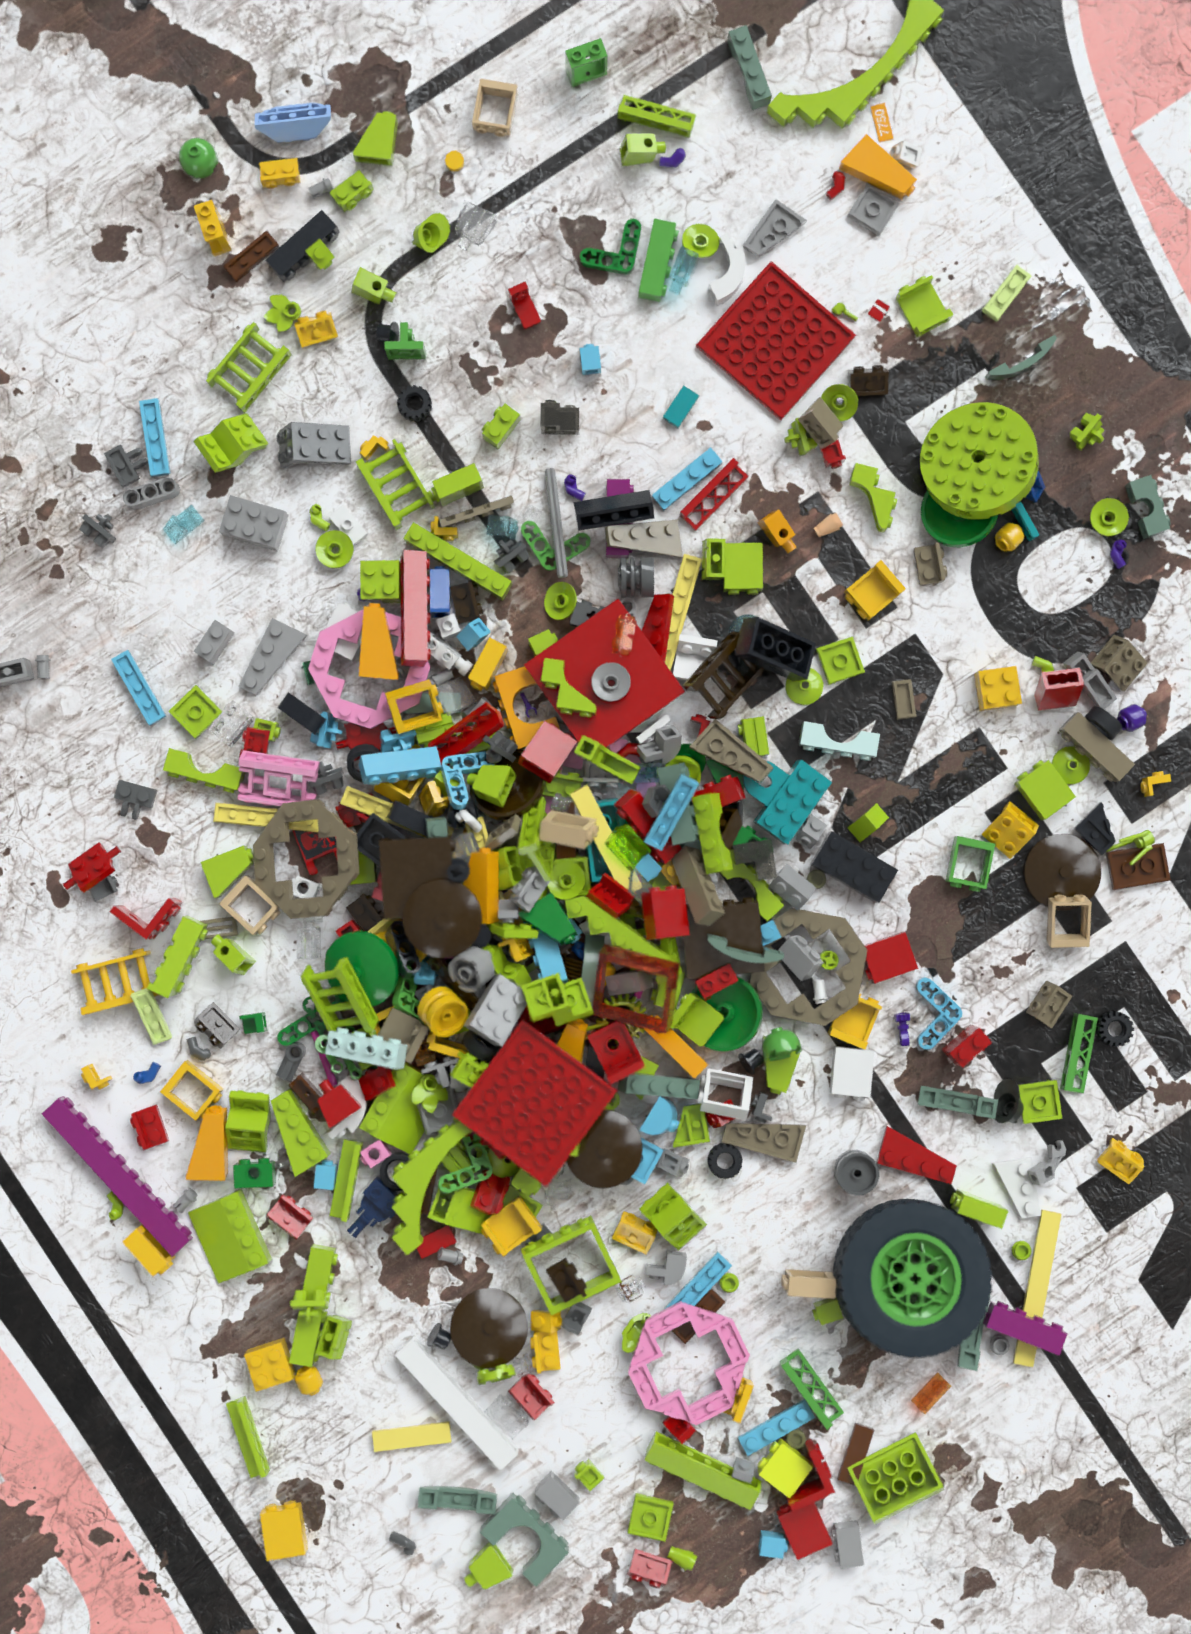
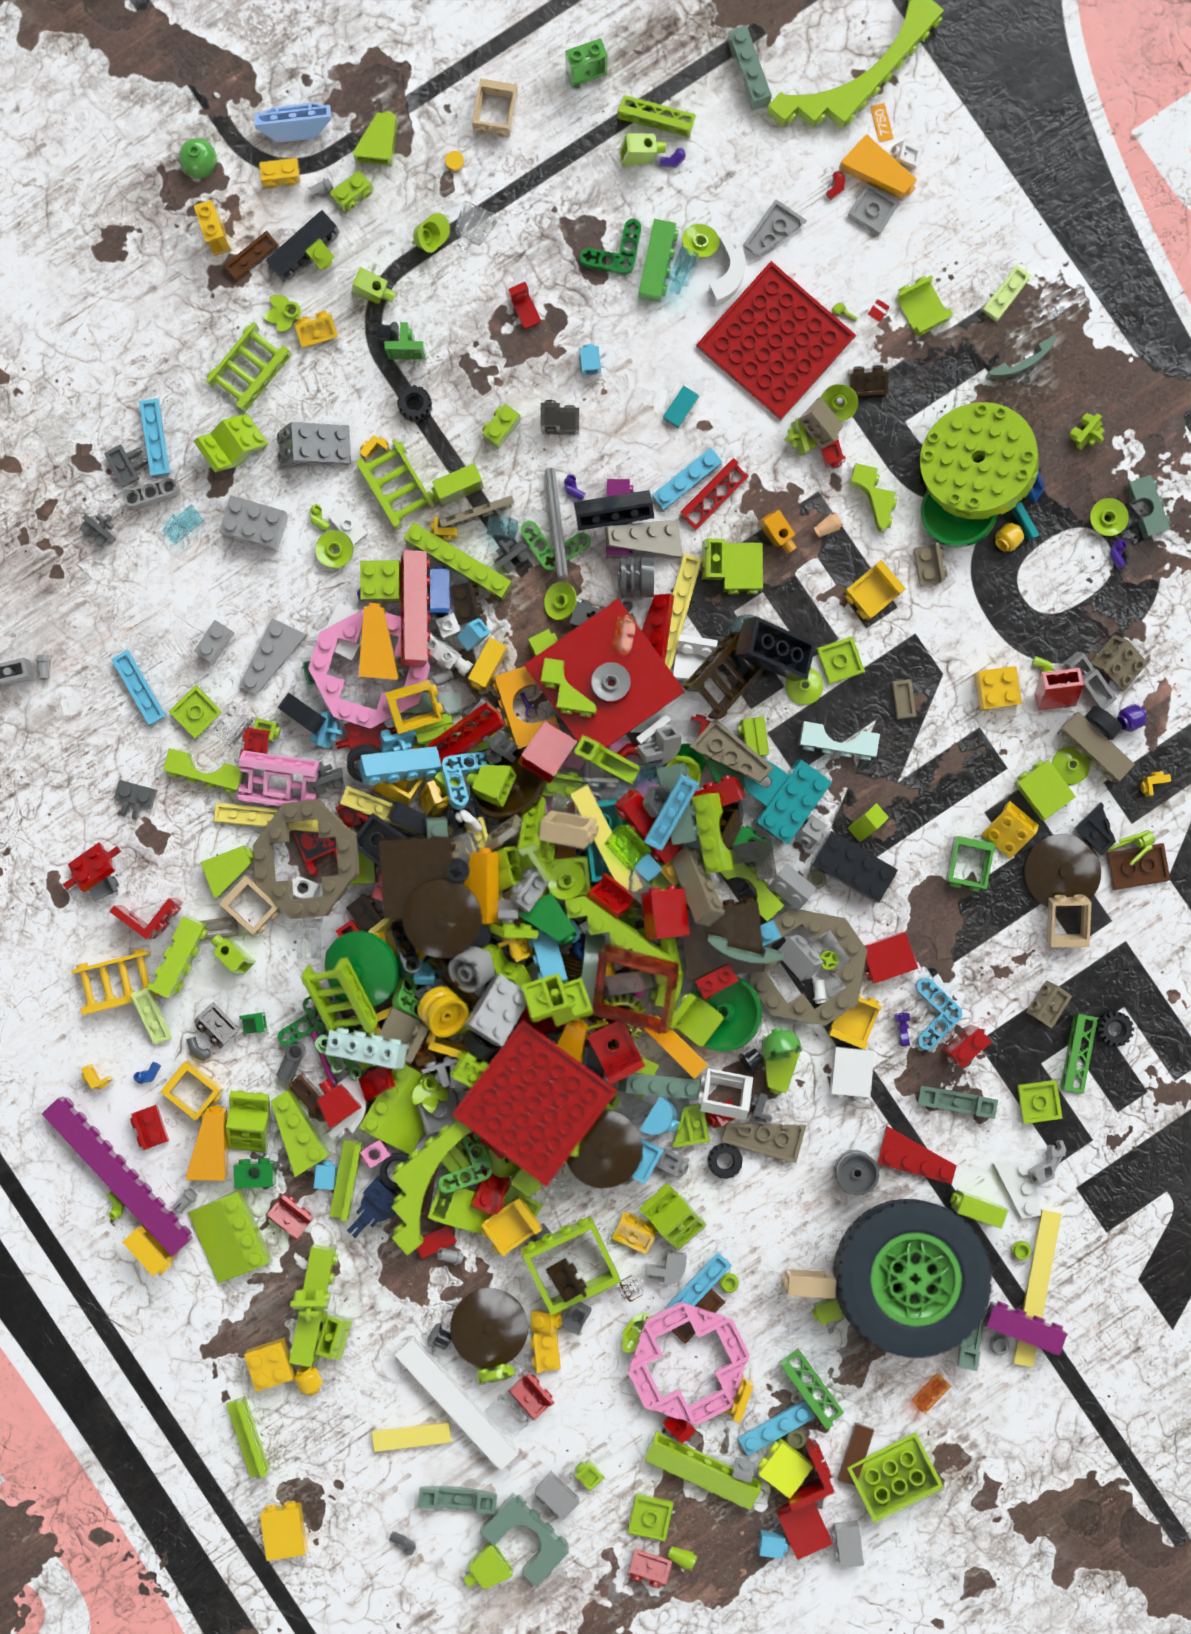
(1009, 1105): pearl dark grey piece -> none
(1121, 1161): yellow bracket -> none

